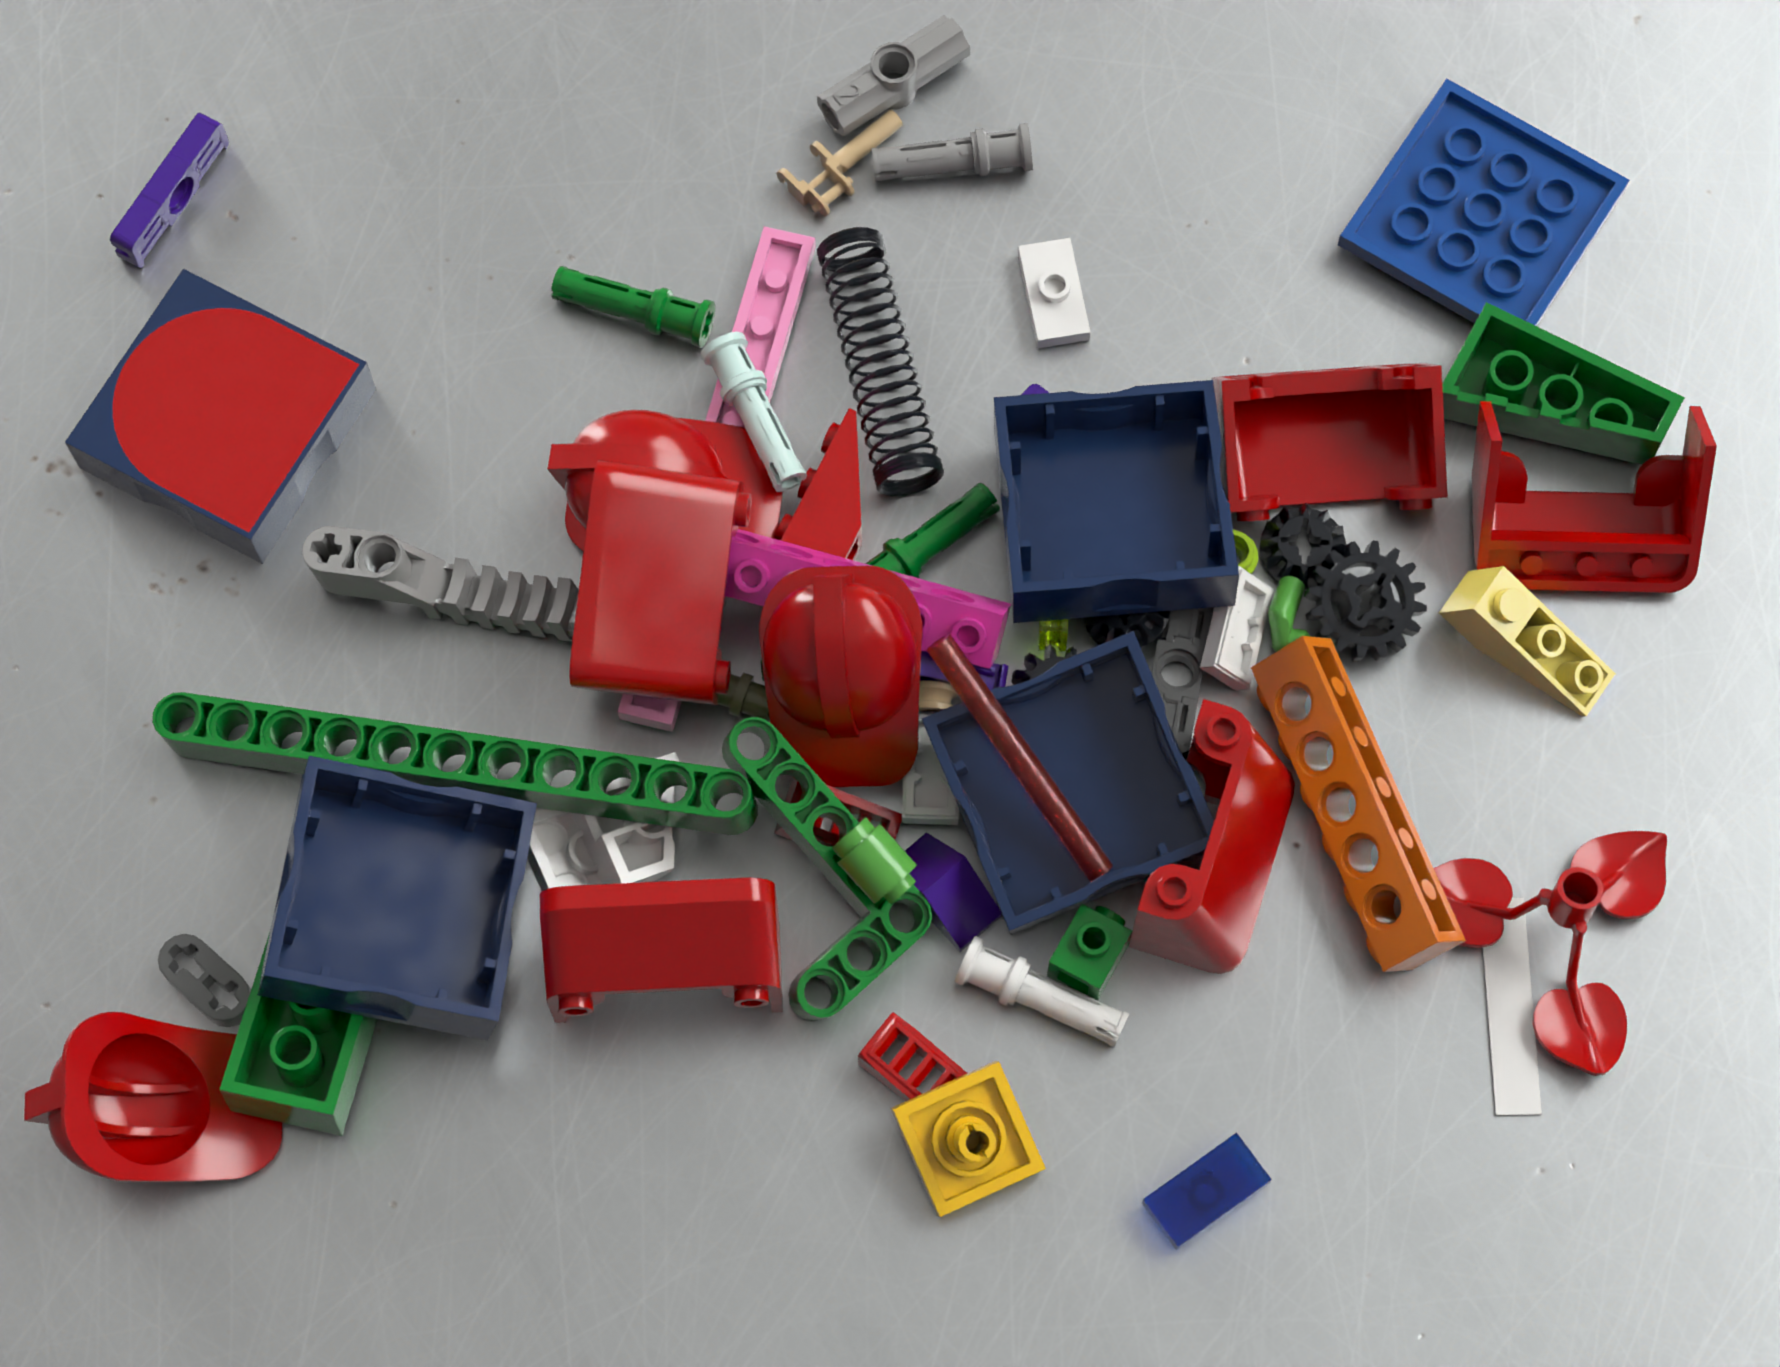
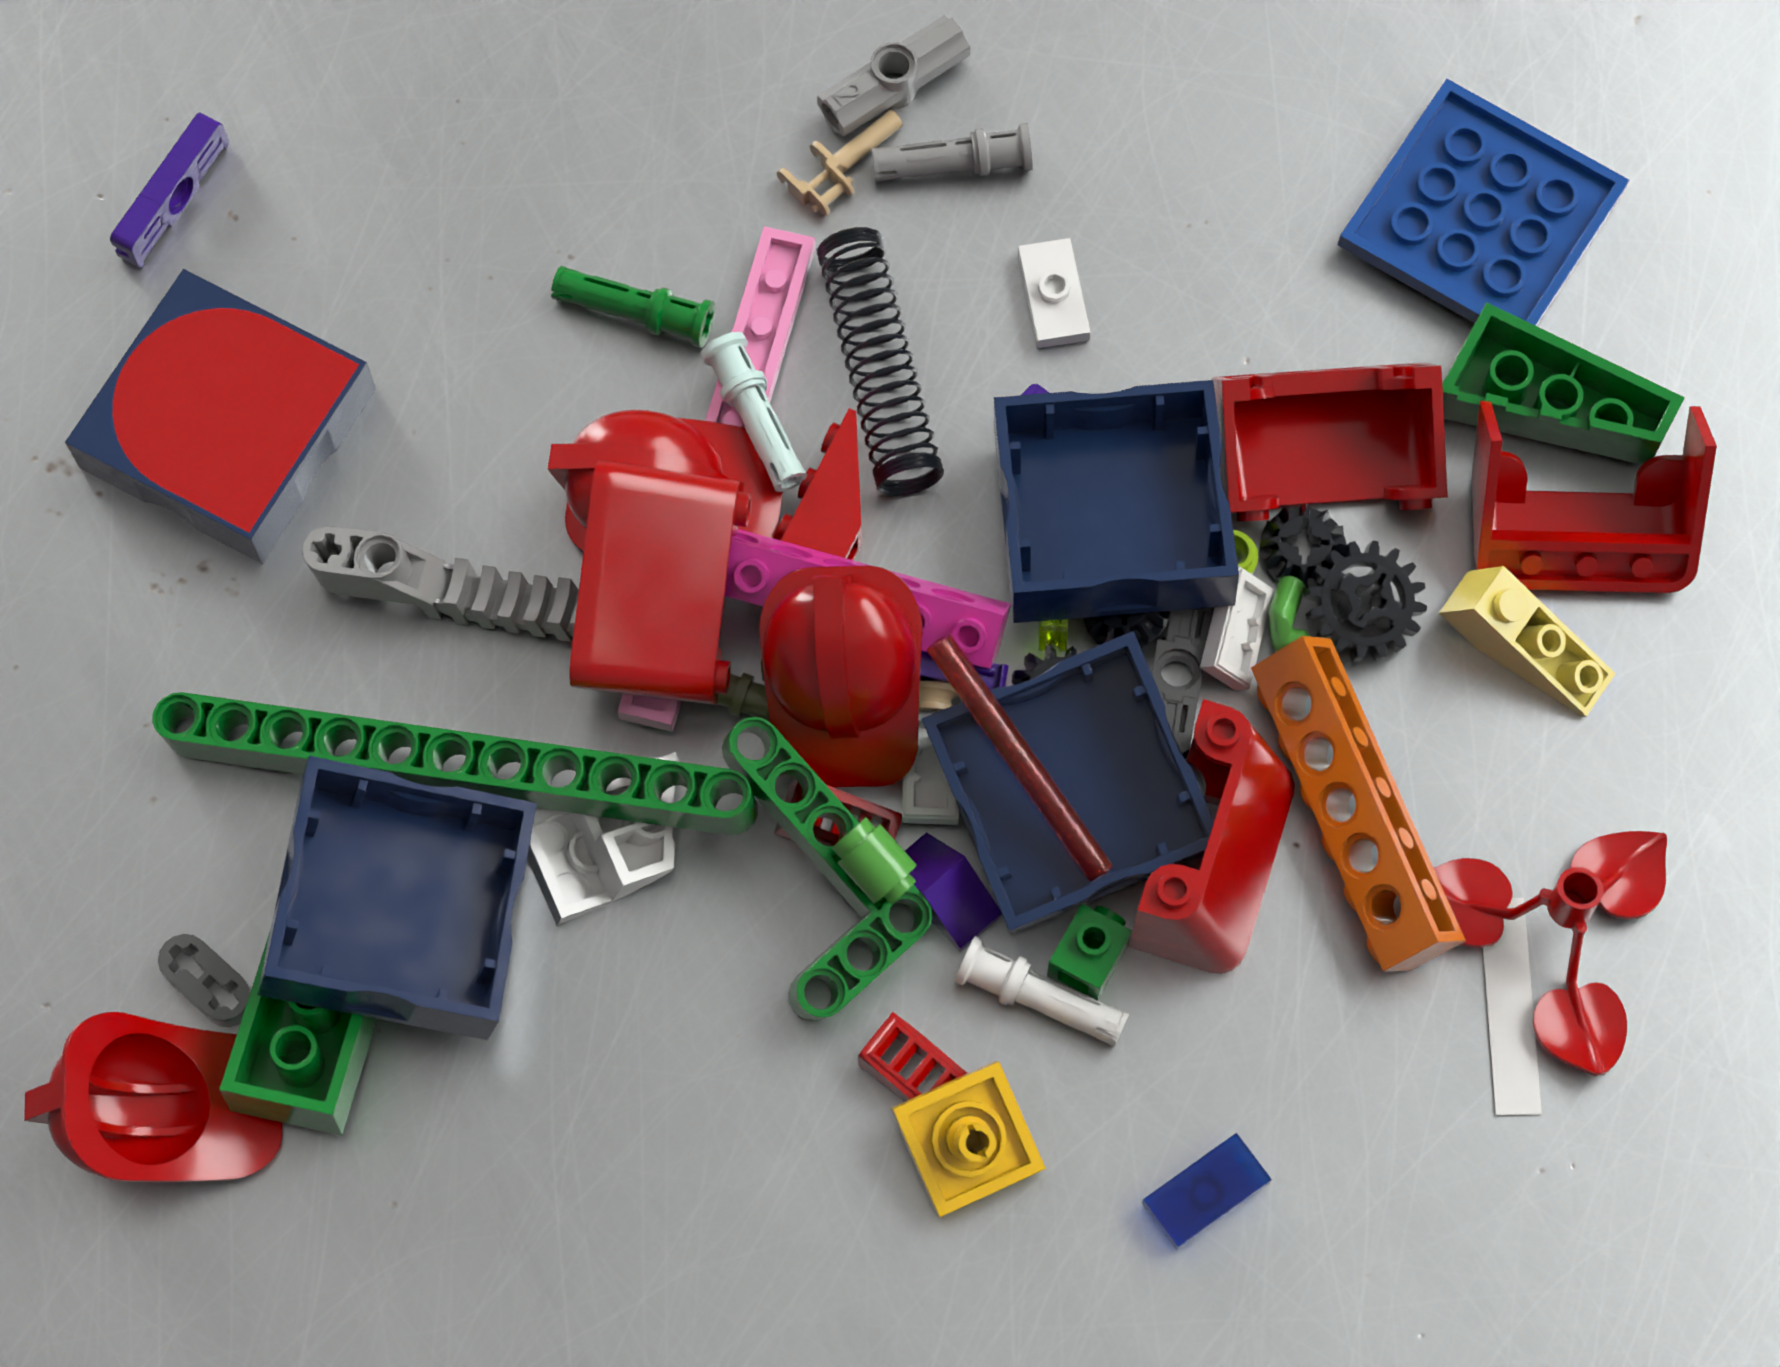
(661, 941): red windscreen -> none
(937, 533): green pin -> none

